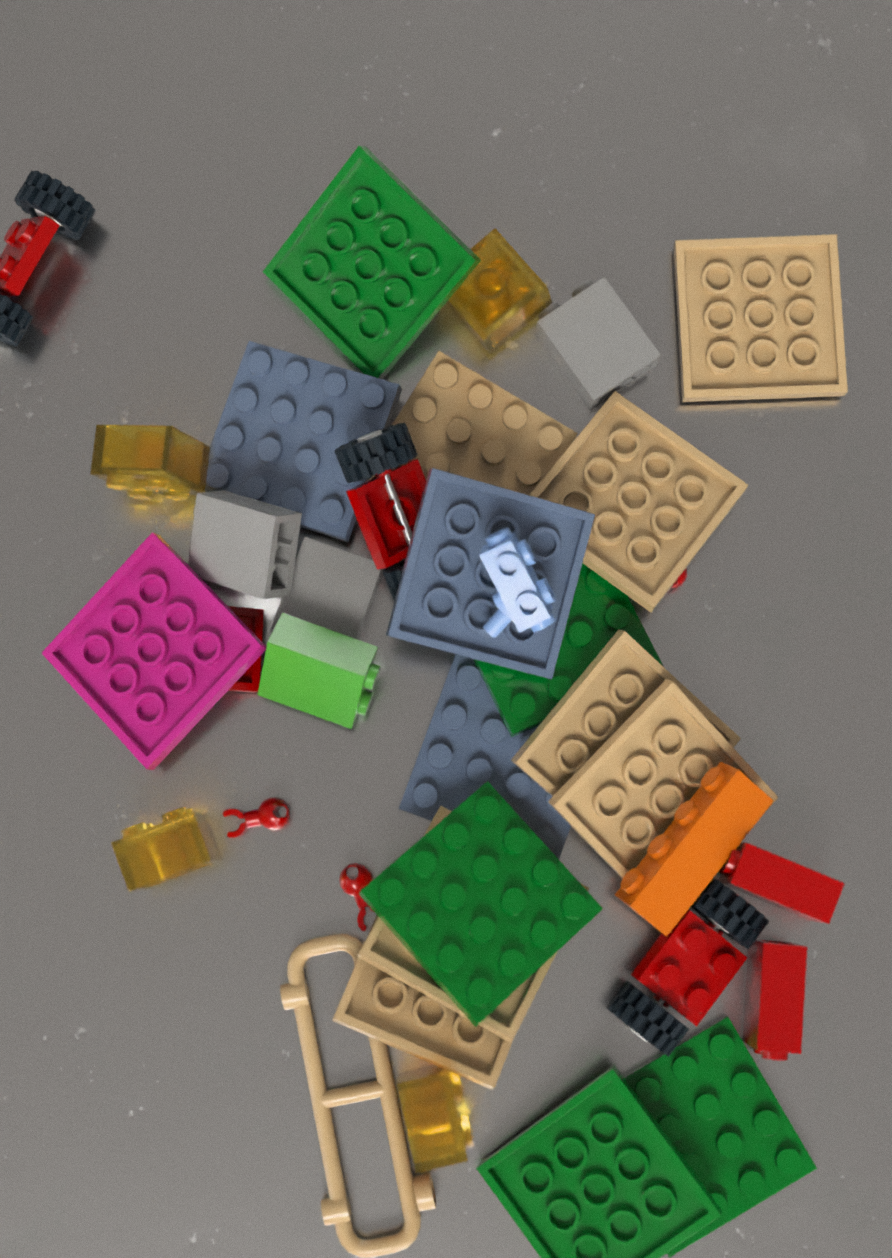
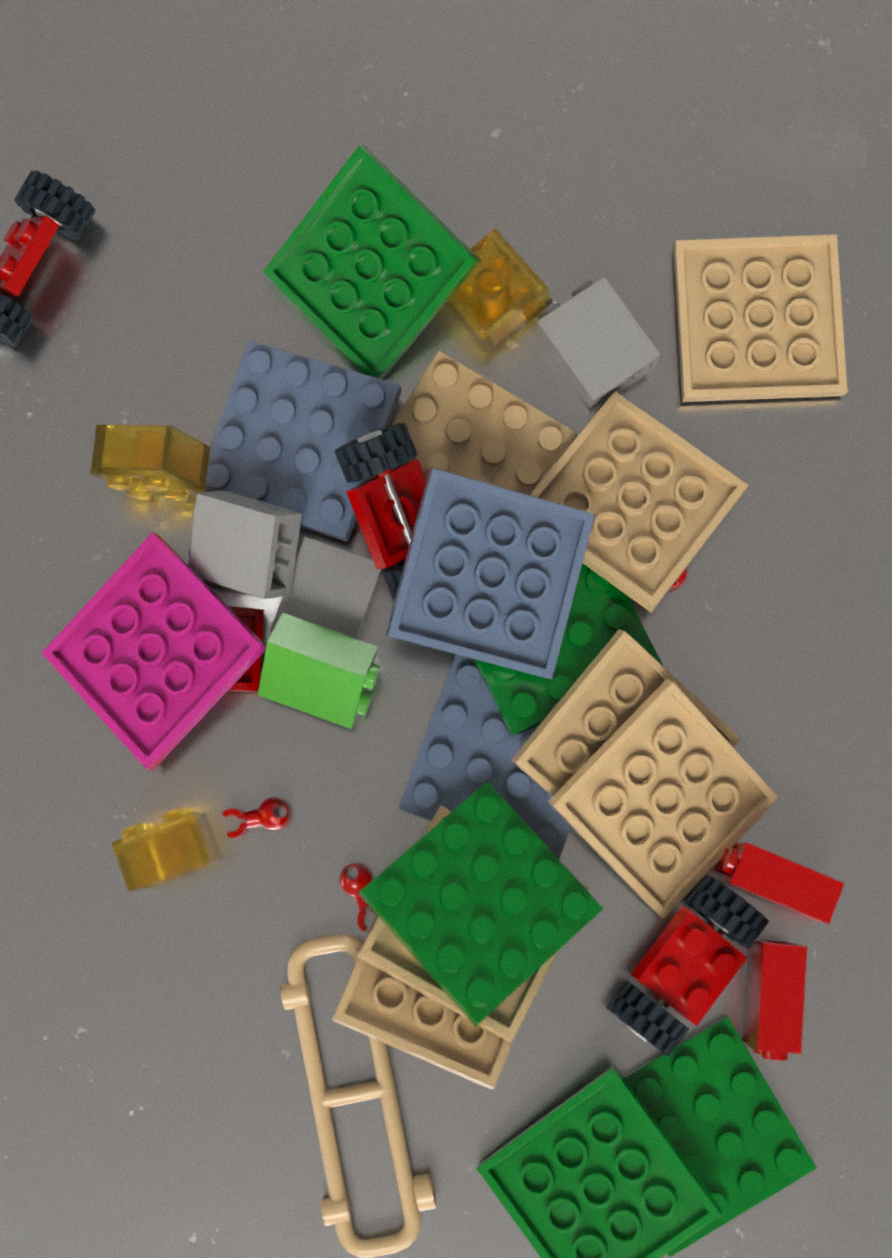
(433, 1118): clear yellow brick -> none
(520, 592): light blue brick -> none
(693, 847): orange brick -> none

